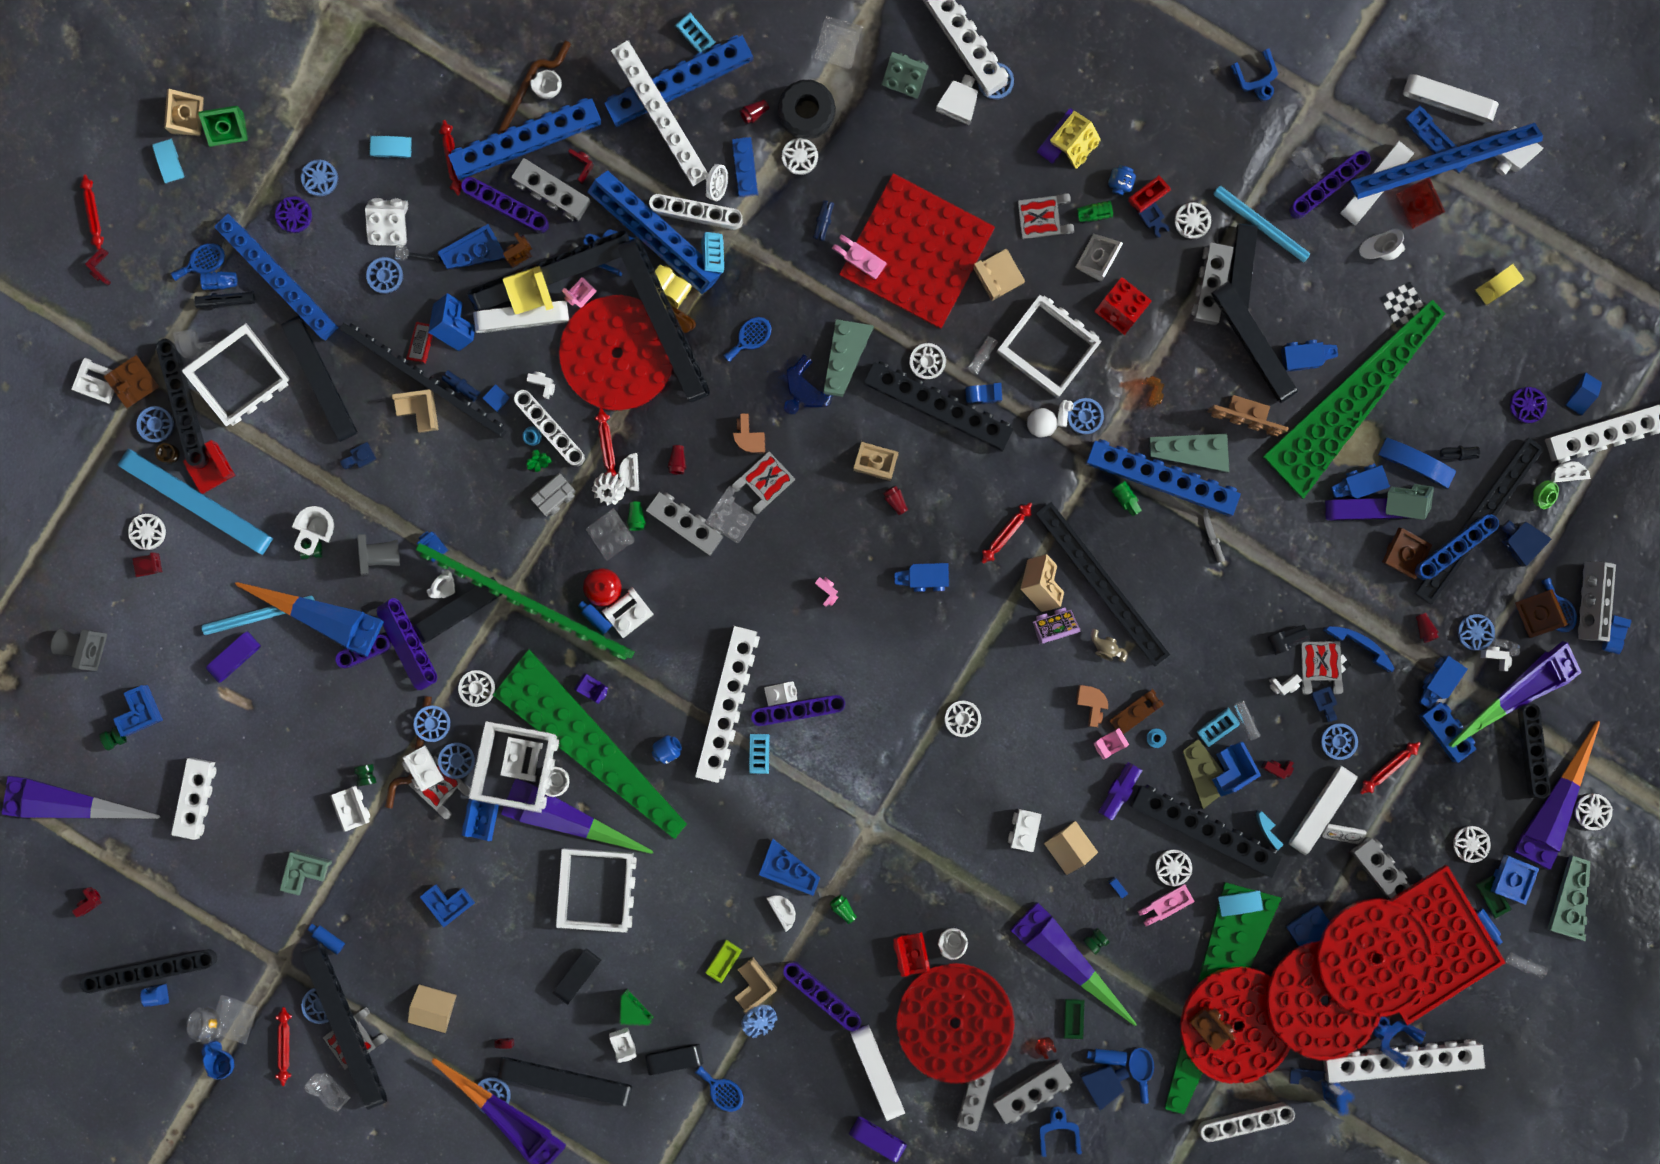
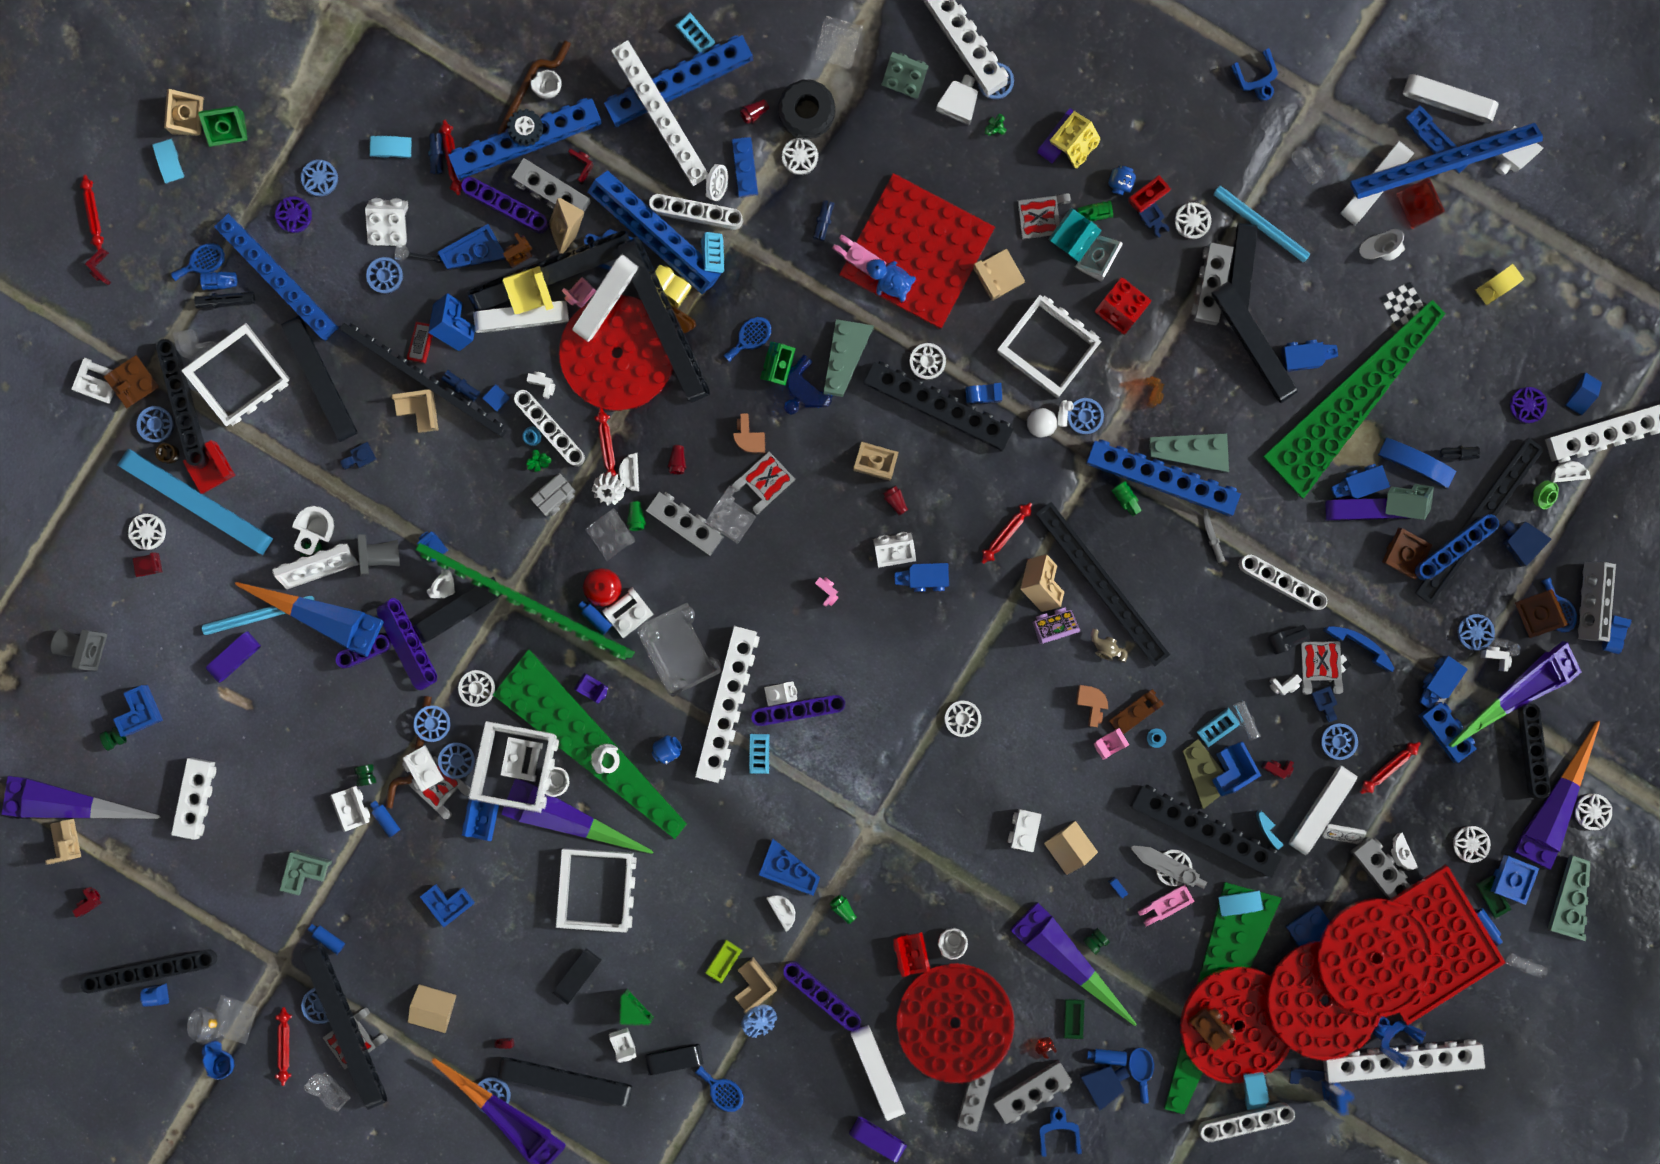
(65, 841): none -> tan panel
(316, 566): none -> white plate
(384, 819): none -> blue cylinder
(435, 153): none -> dark blue pin
(525, 119): none -> black wheel
(565, 223): none -> tan slope
(597, 757): none -> white piece
(605, 298): none -> white beam
(677, 650): none -> clear windscreen
(777, 363): none -> green brick
(892, 278): none -> blue animal
(894, 549): none -> white bracket
(982, 355): clear pin -> none
(996, 125): none -> green plant
(1075, 234): none -> teal bracket
(1120, 791): dark purple piece -> none
(1168, 866): none -> light grey piece
(1248, 412): medium nougat bracket -> none
(1255, 1091): none -> medium azure slope
(1292, 583): none -> white beam
(1335, 177): dark purple beam -> none
(1402, 853): none -> white plate
(1426, 628): dark red cone -> none

